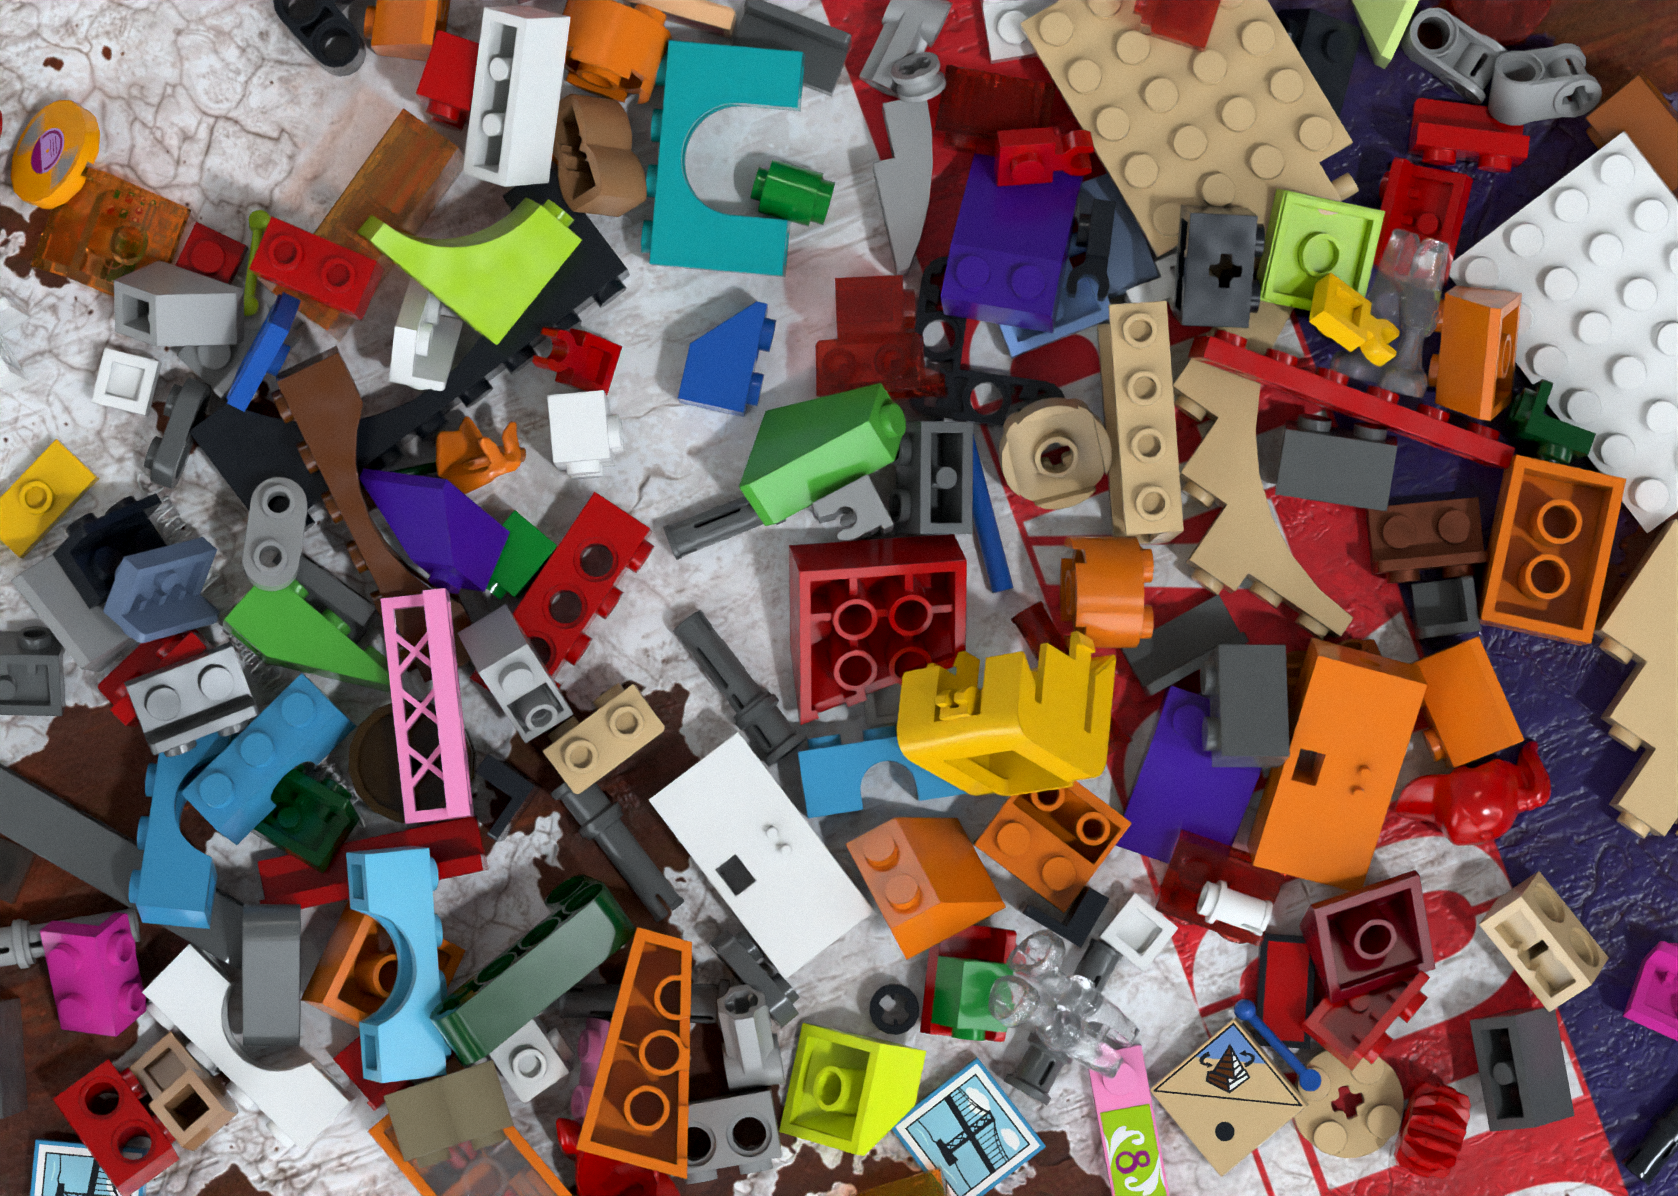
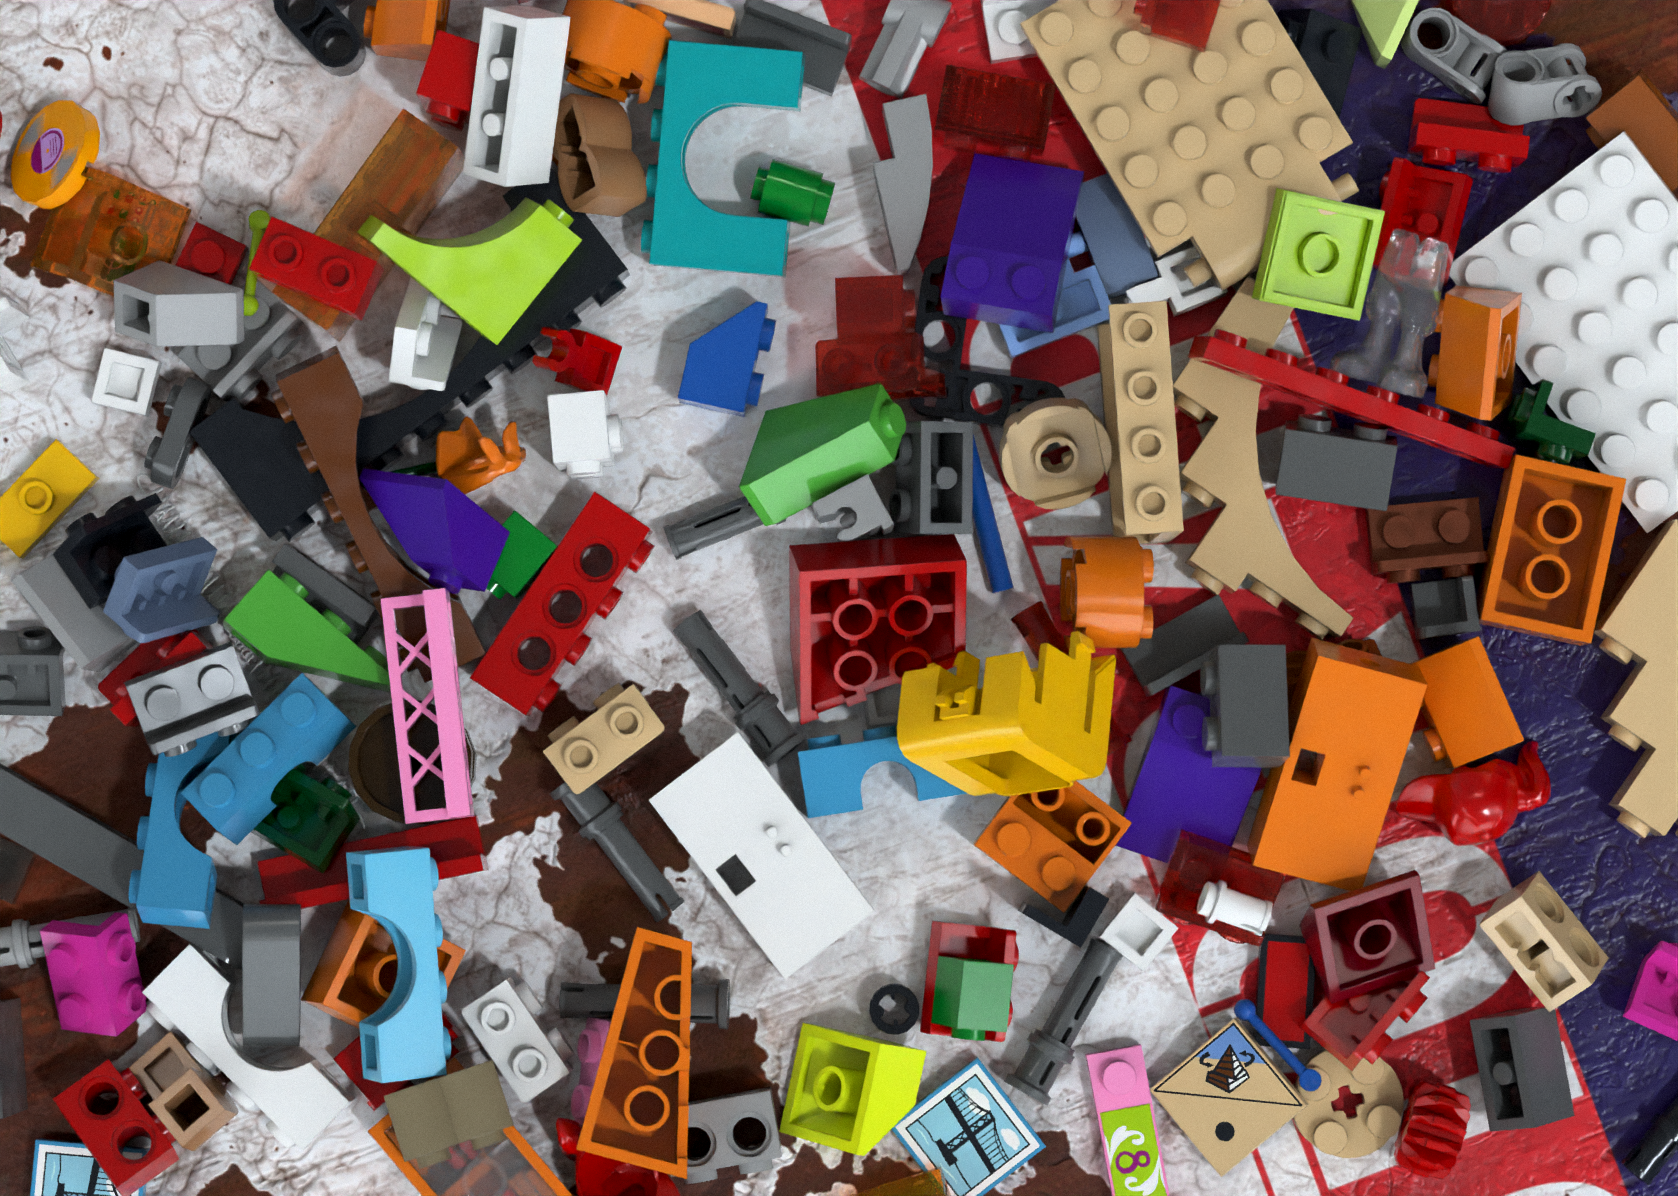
(265, 353): blue plate -> none
(275, 532): light grey plate -> none
(514, 784): black panel -> none
(515, 673): light grey slope -> none
(535, 970): dark green beam -> none
(741, 959): dark grey plate -> none
(749, 1047): light grey piece -> none
(918, 77): light grey bush -> none
(925, 879): orange slope -> none
(1034, 154): red plate -> none
(1082, 1012): clear piece -> none
(1095, 235): black plate -> none
(1202, 238): black brick -> none
(1346, 318): yellow plate -> none

